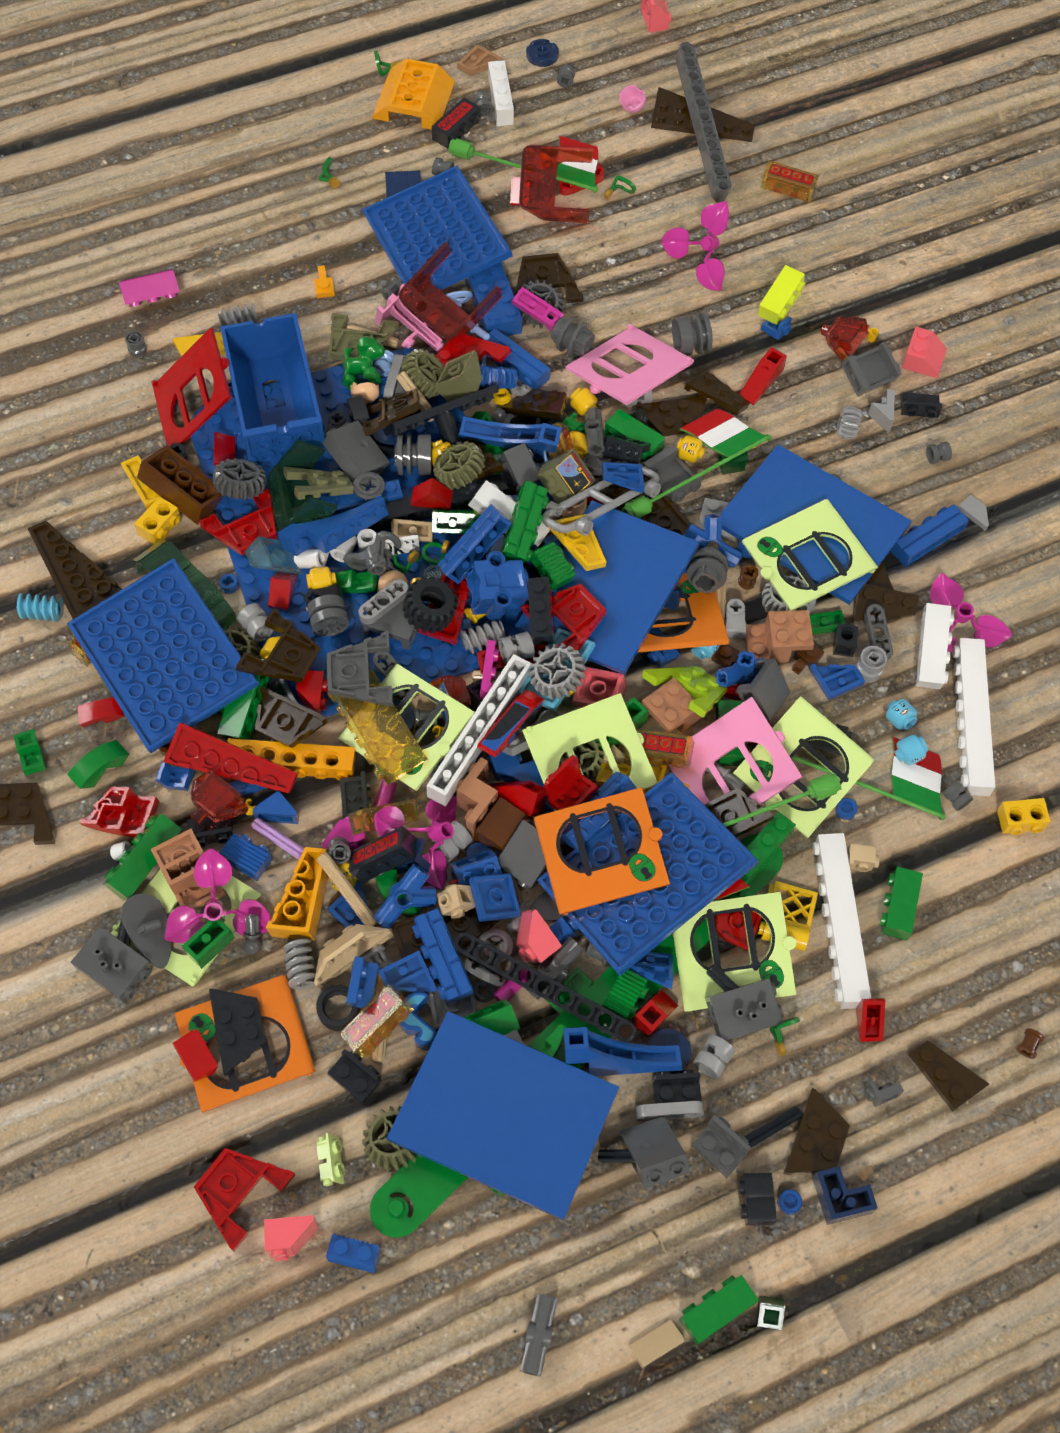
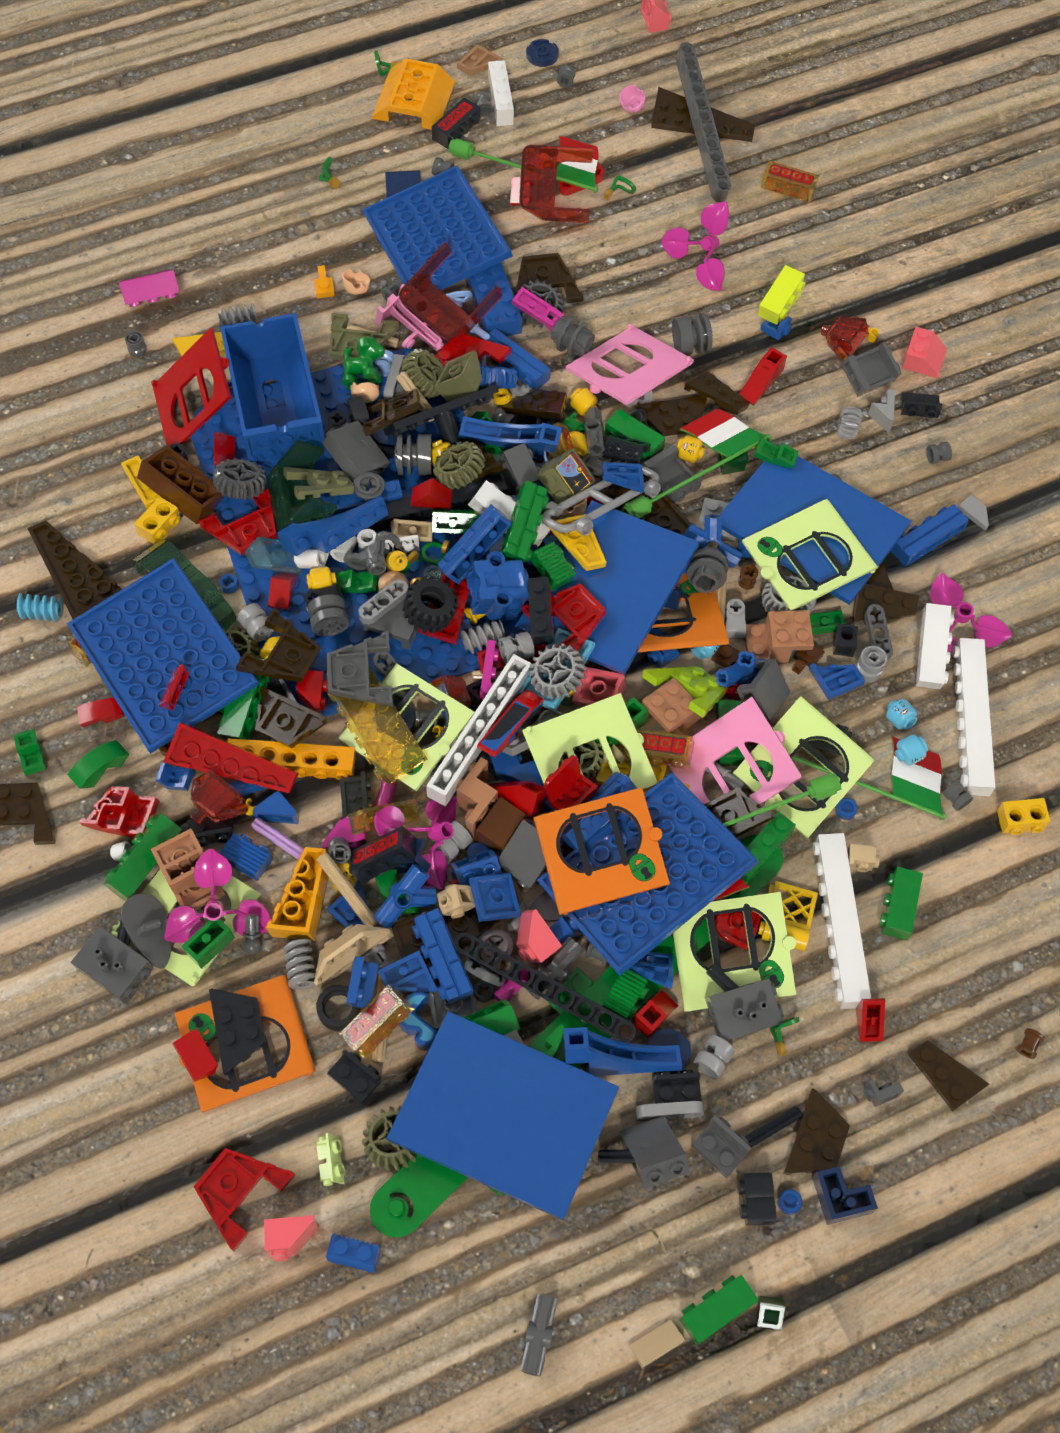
(174, 688): none -> red slope
(355, 283): none -> light nougat hair
(396, 561): none -> yellow tile
(777, 455): none -> green slope

